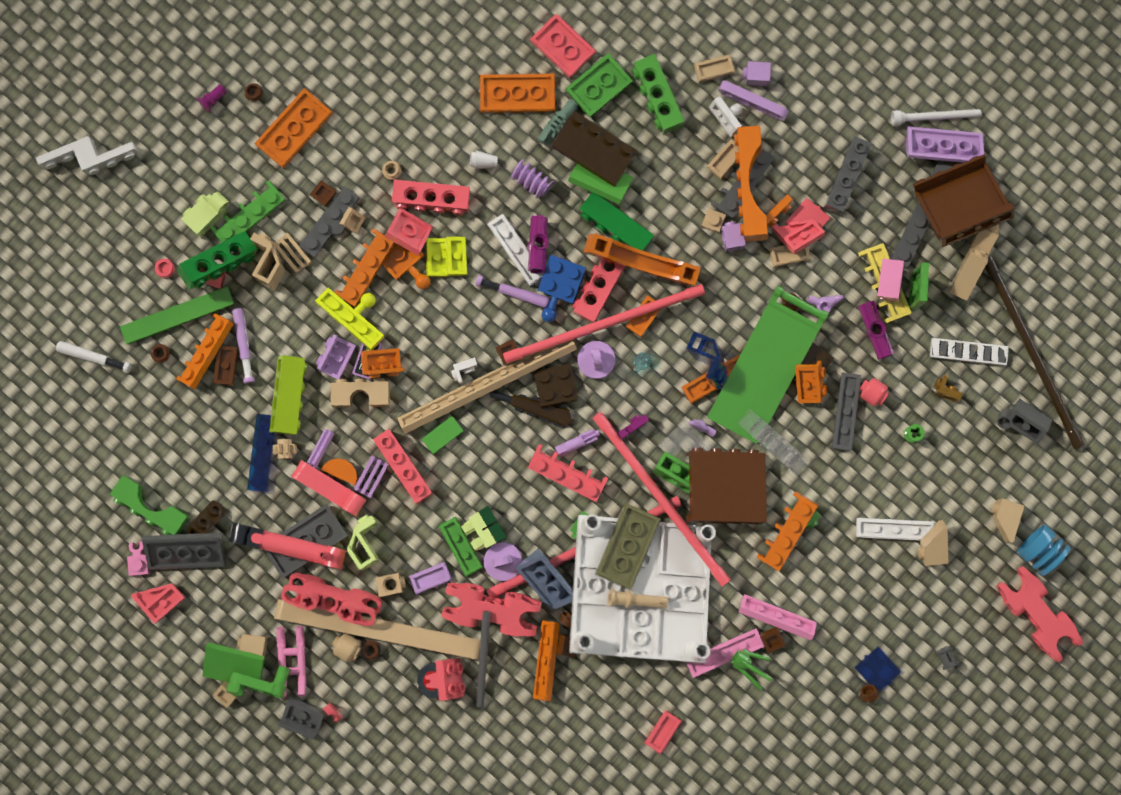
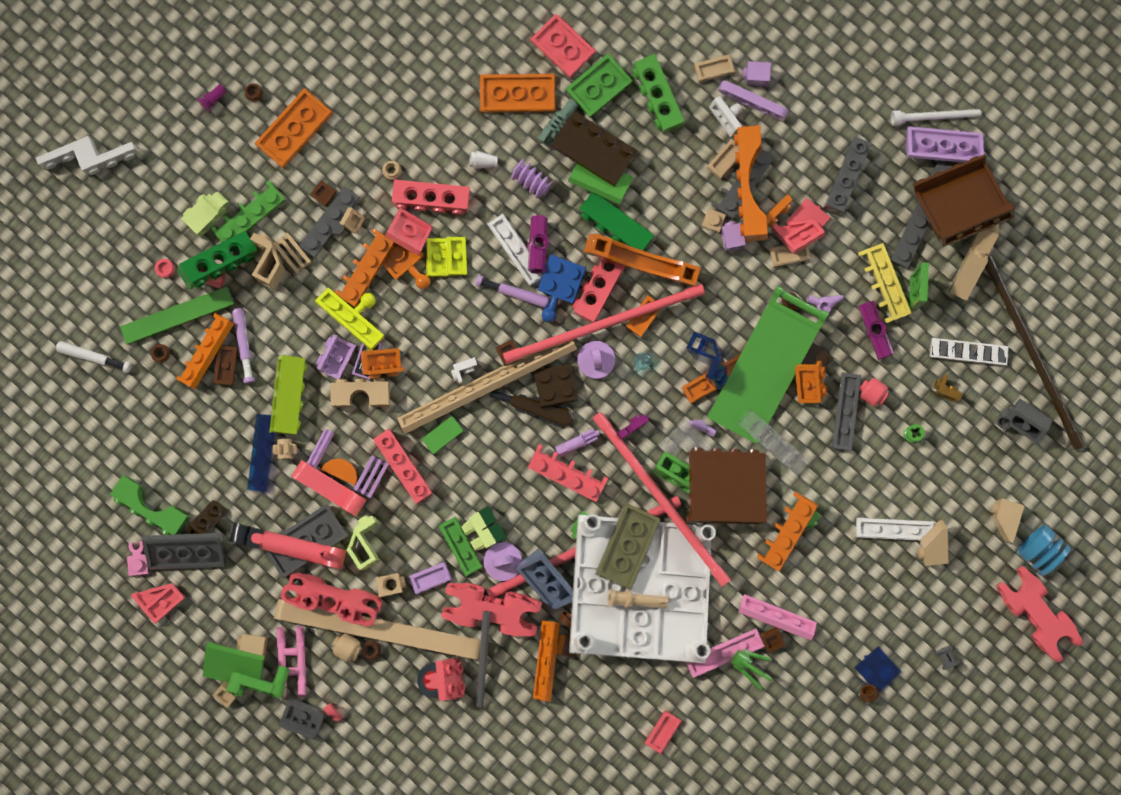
(890, 280): bright pink hinge -> none

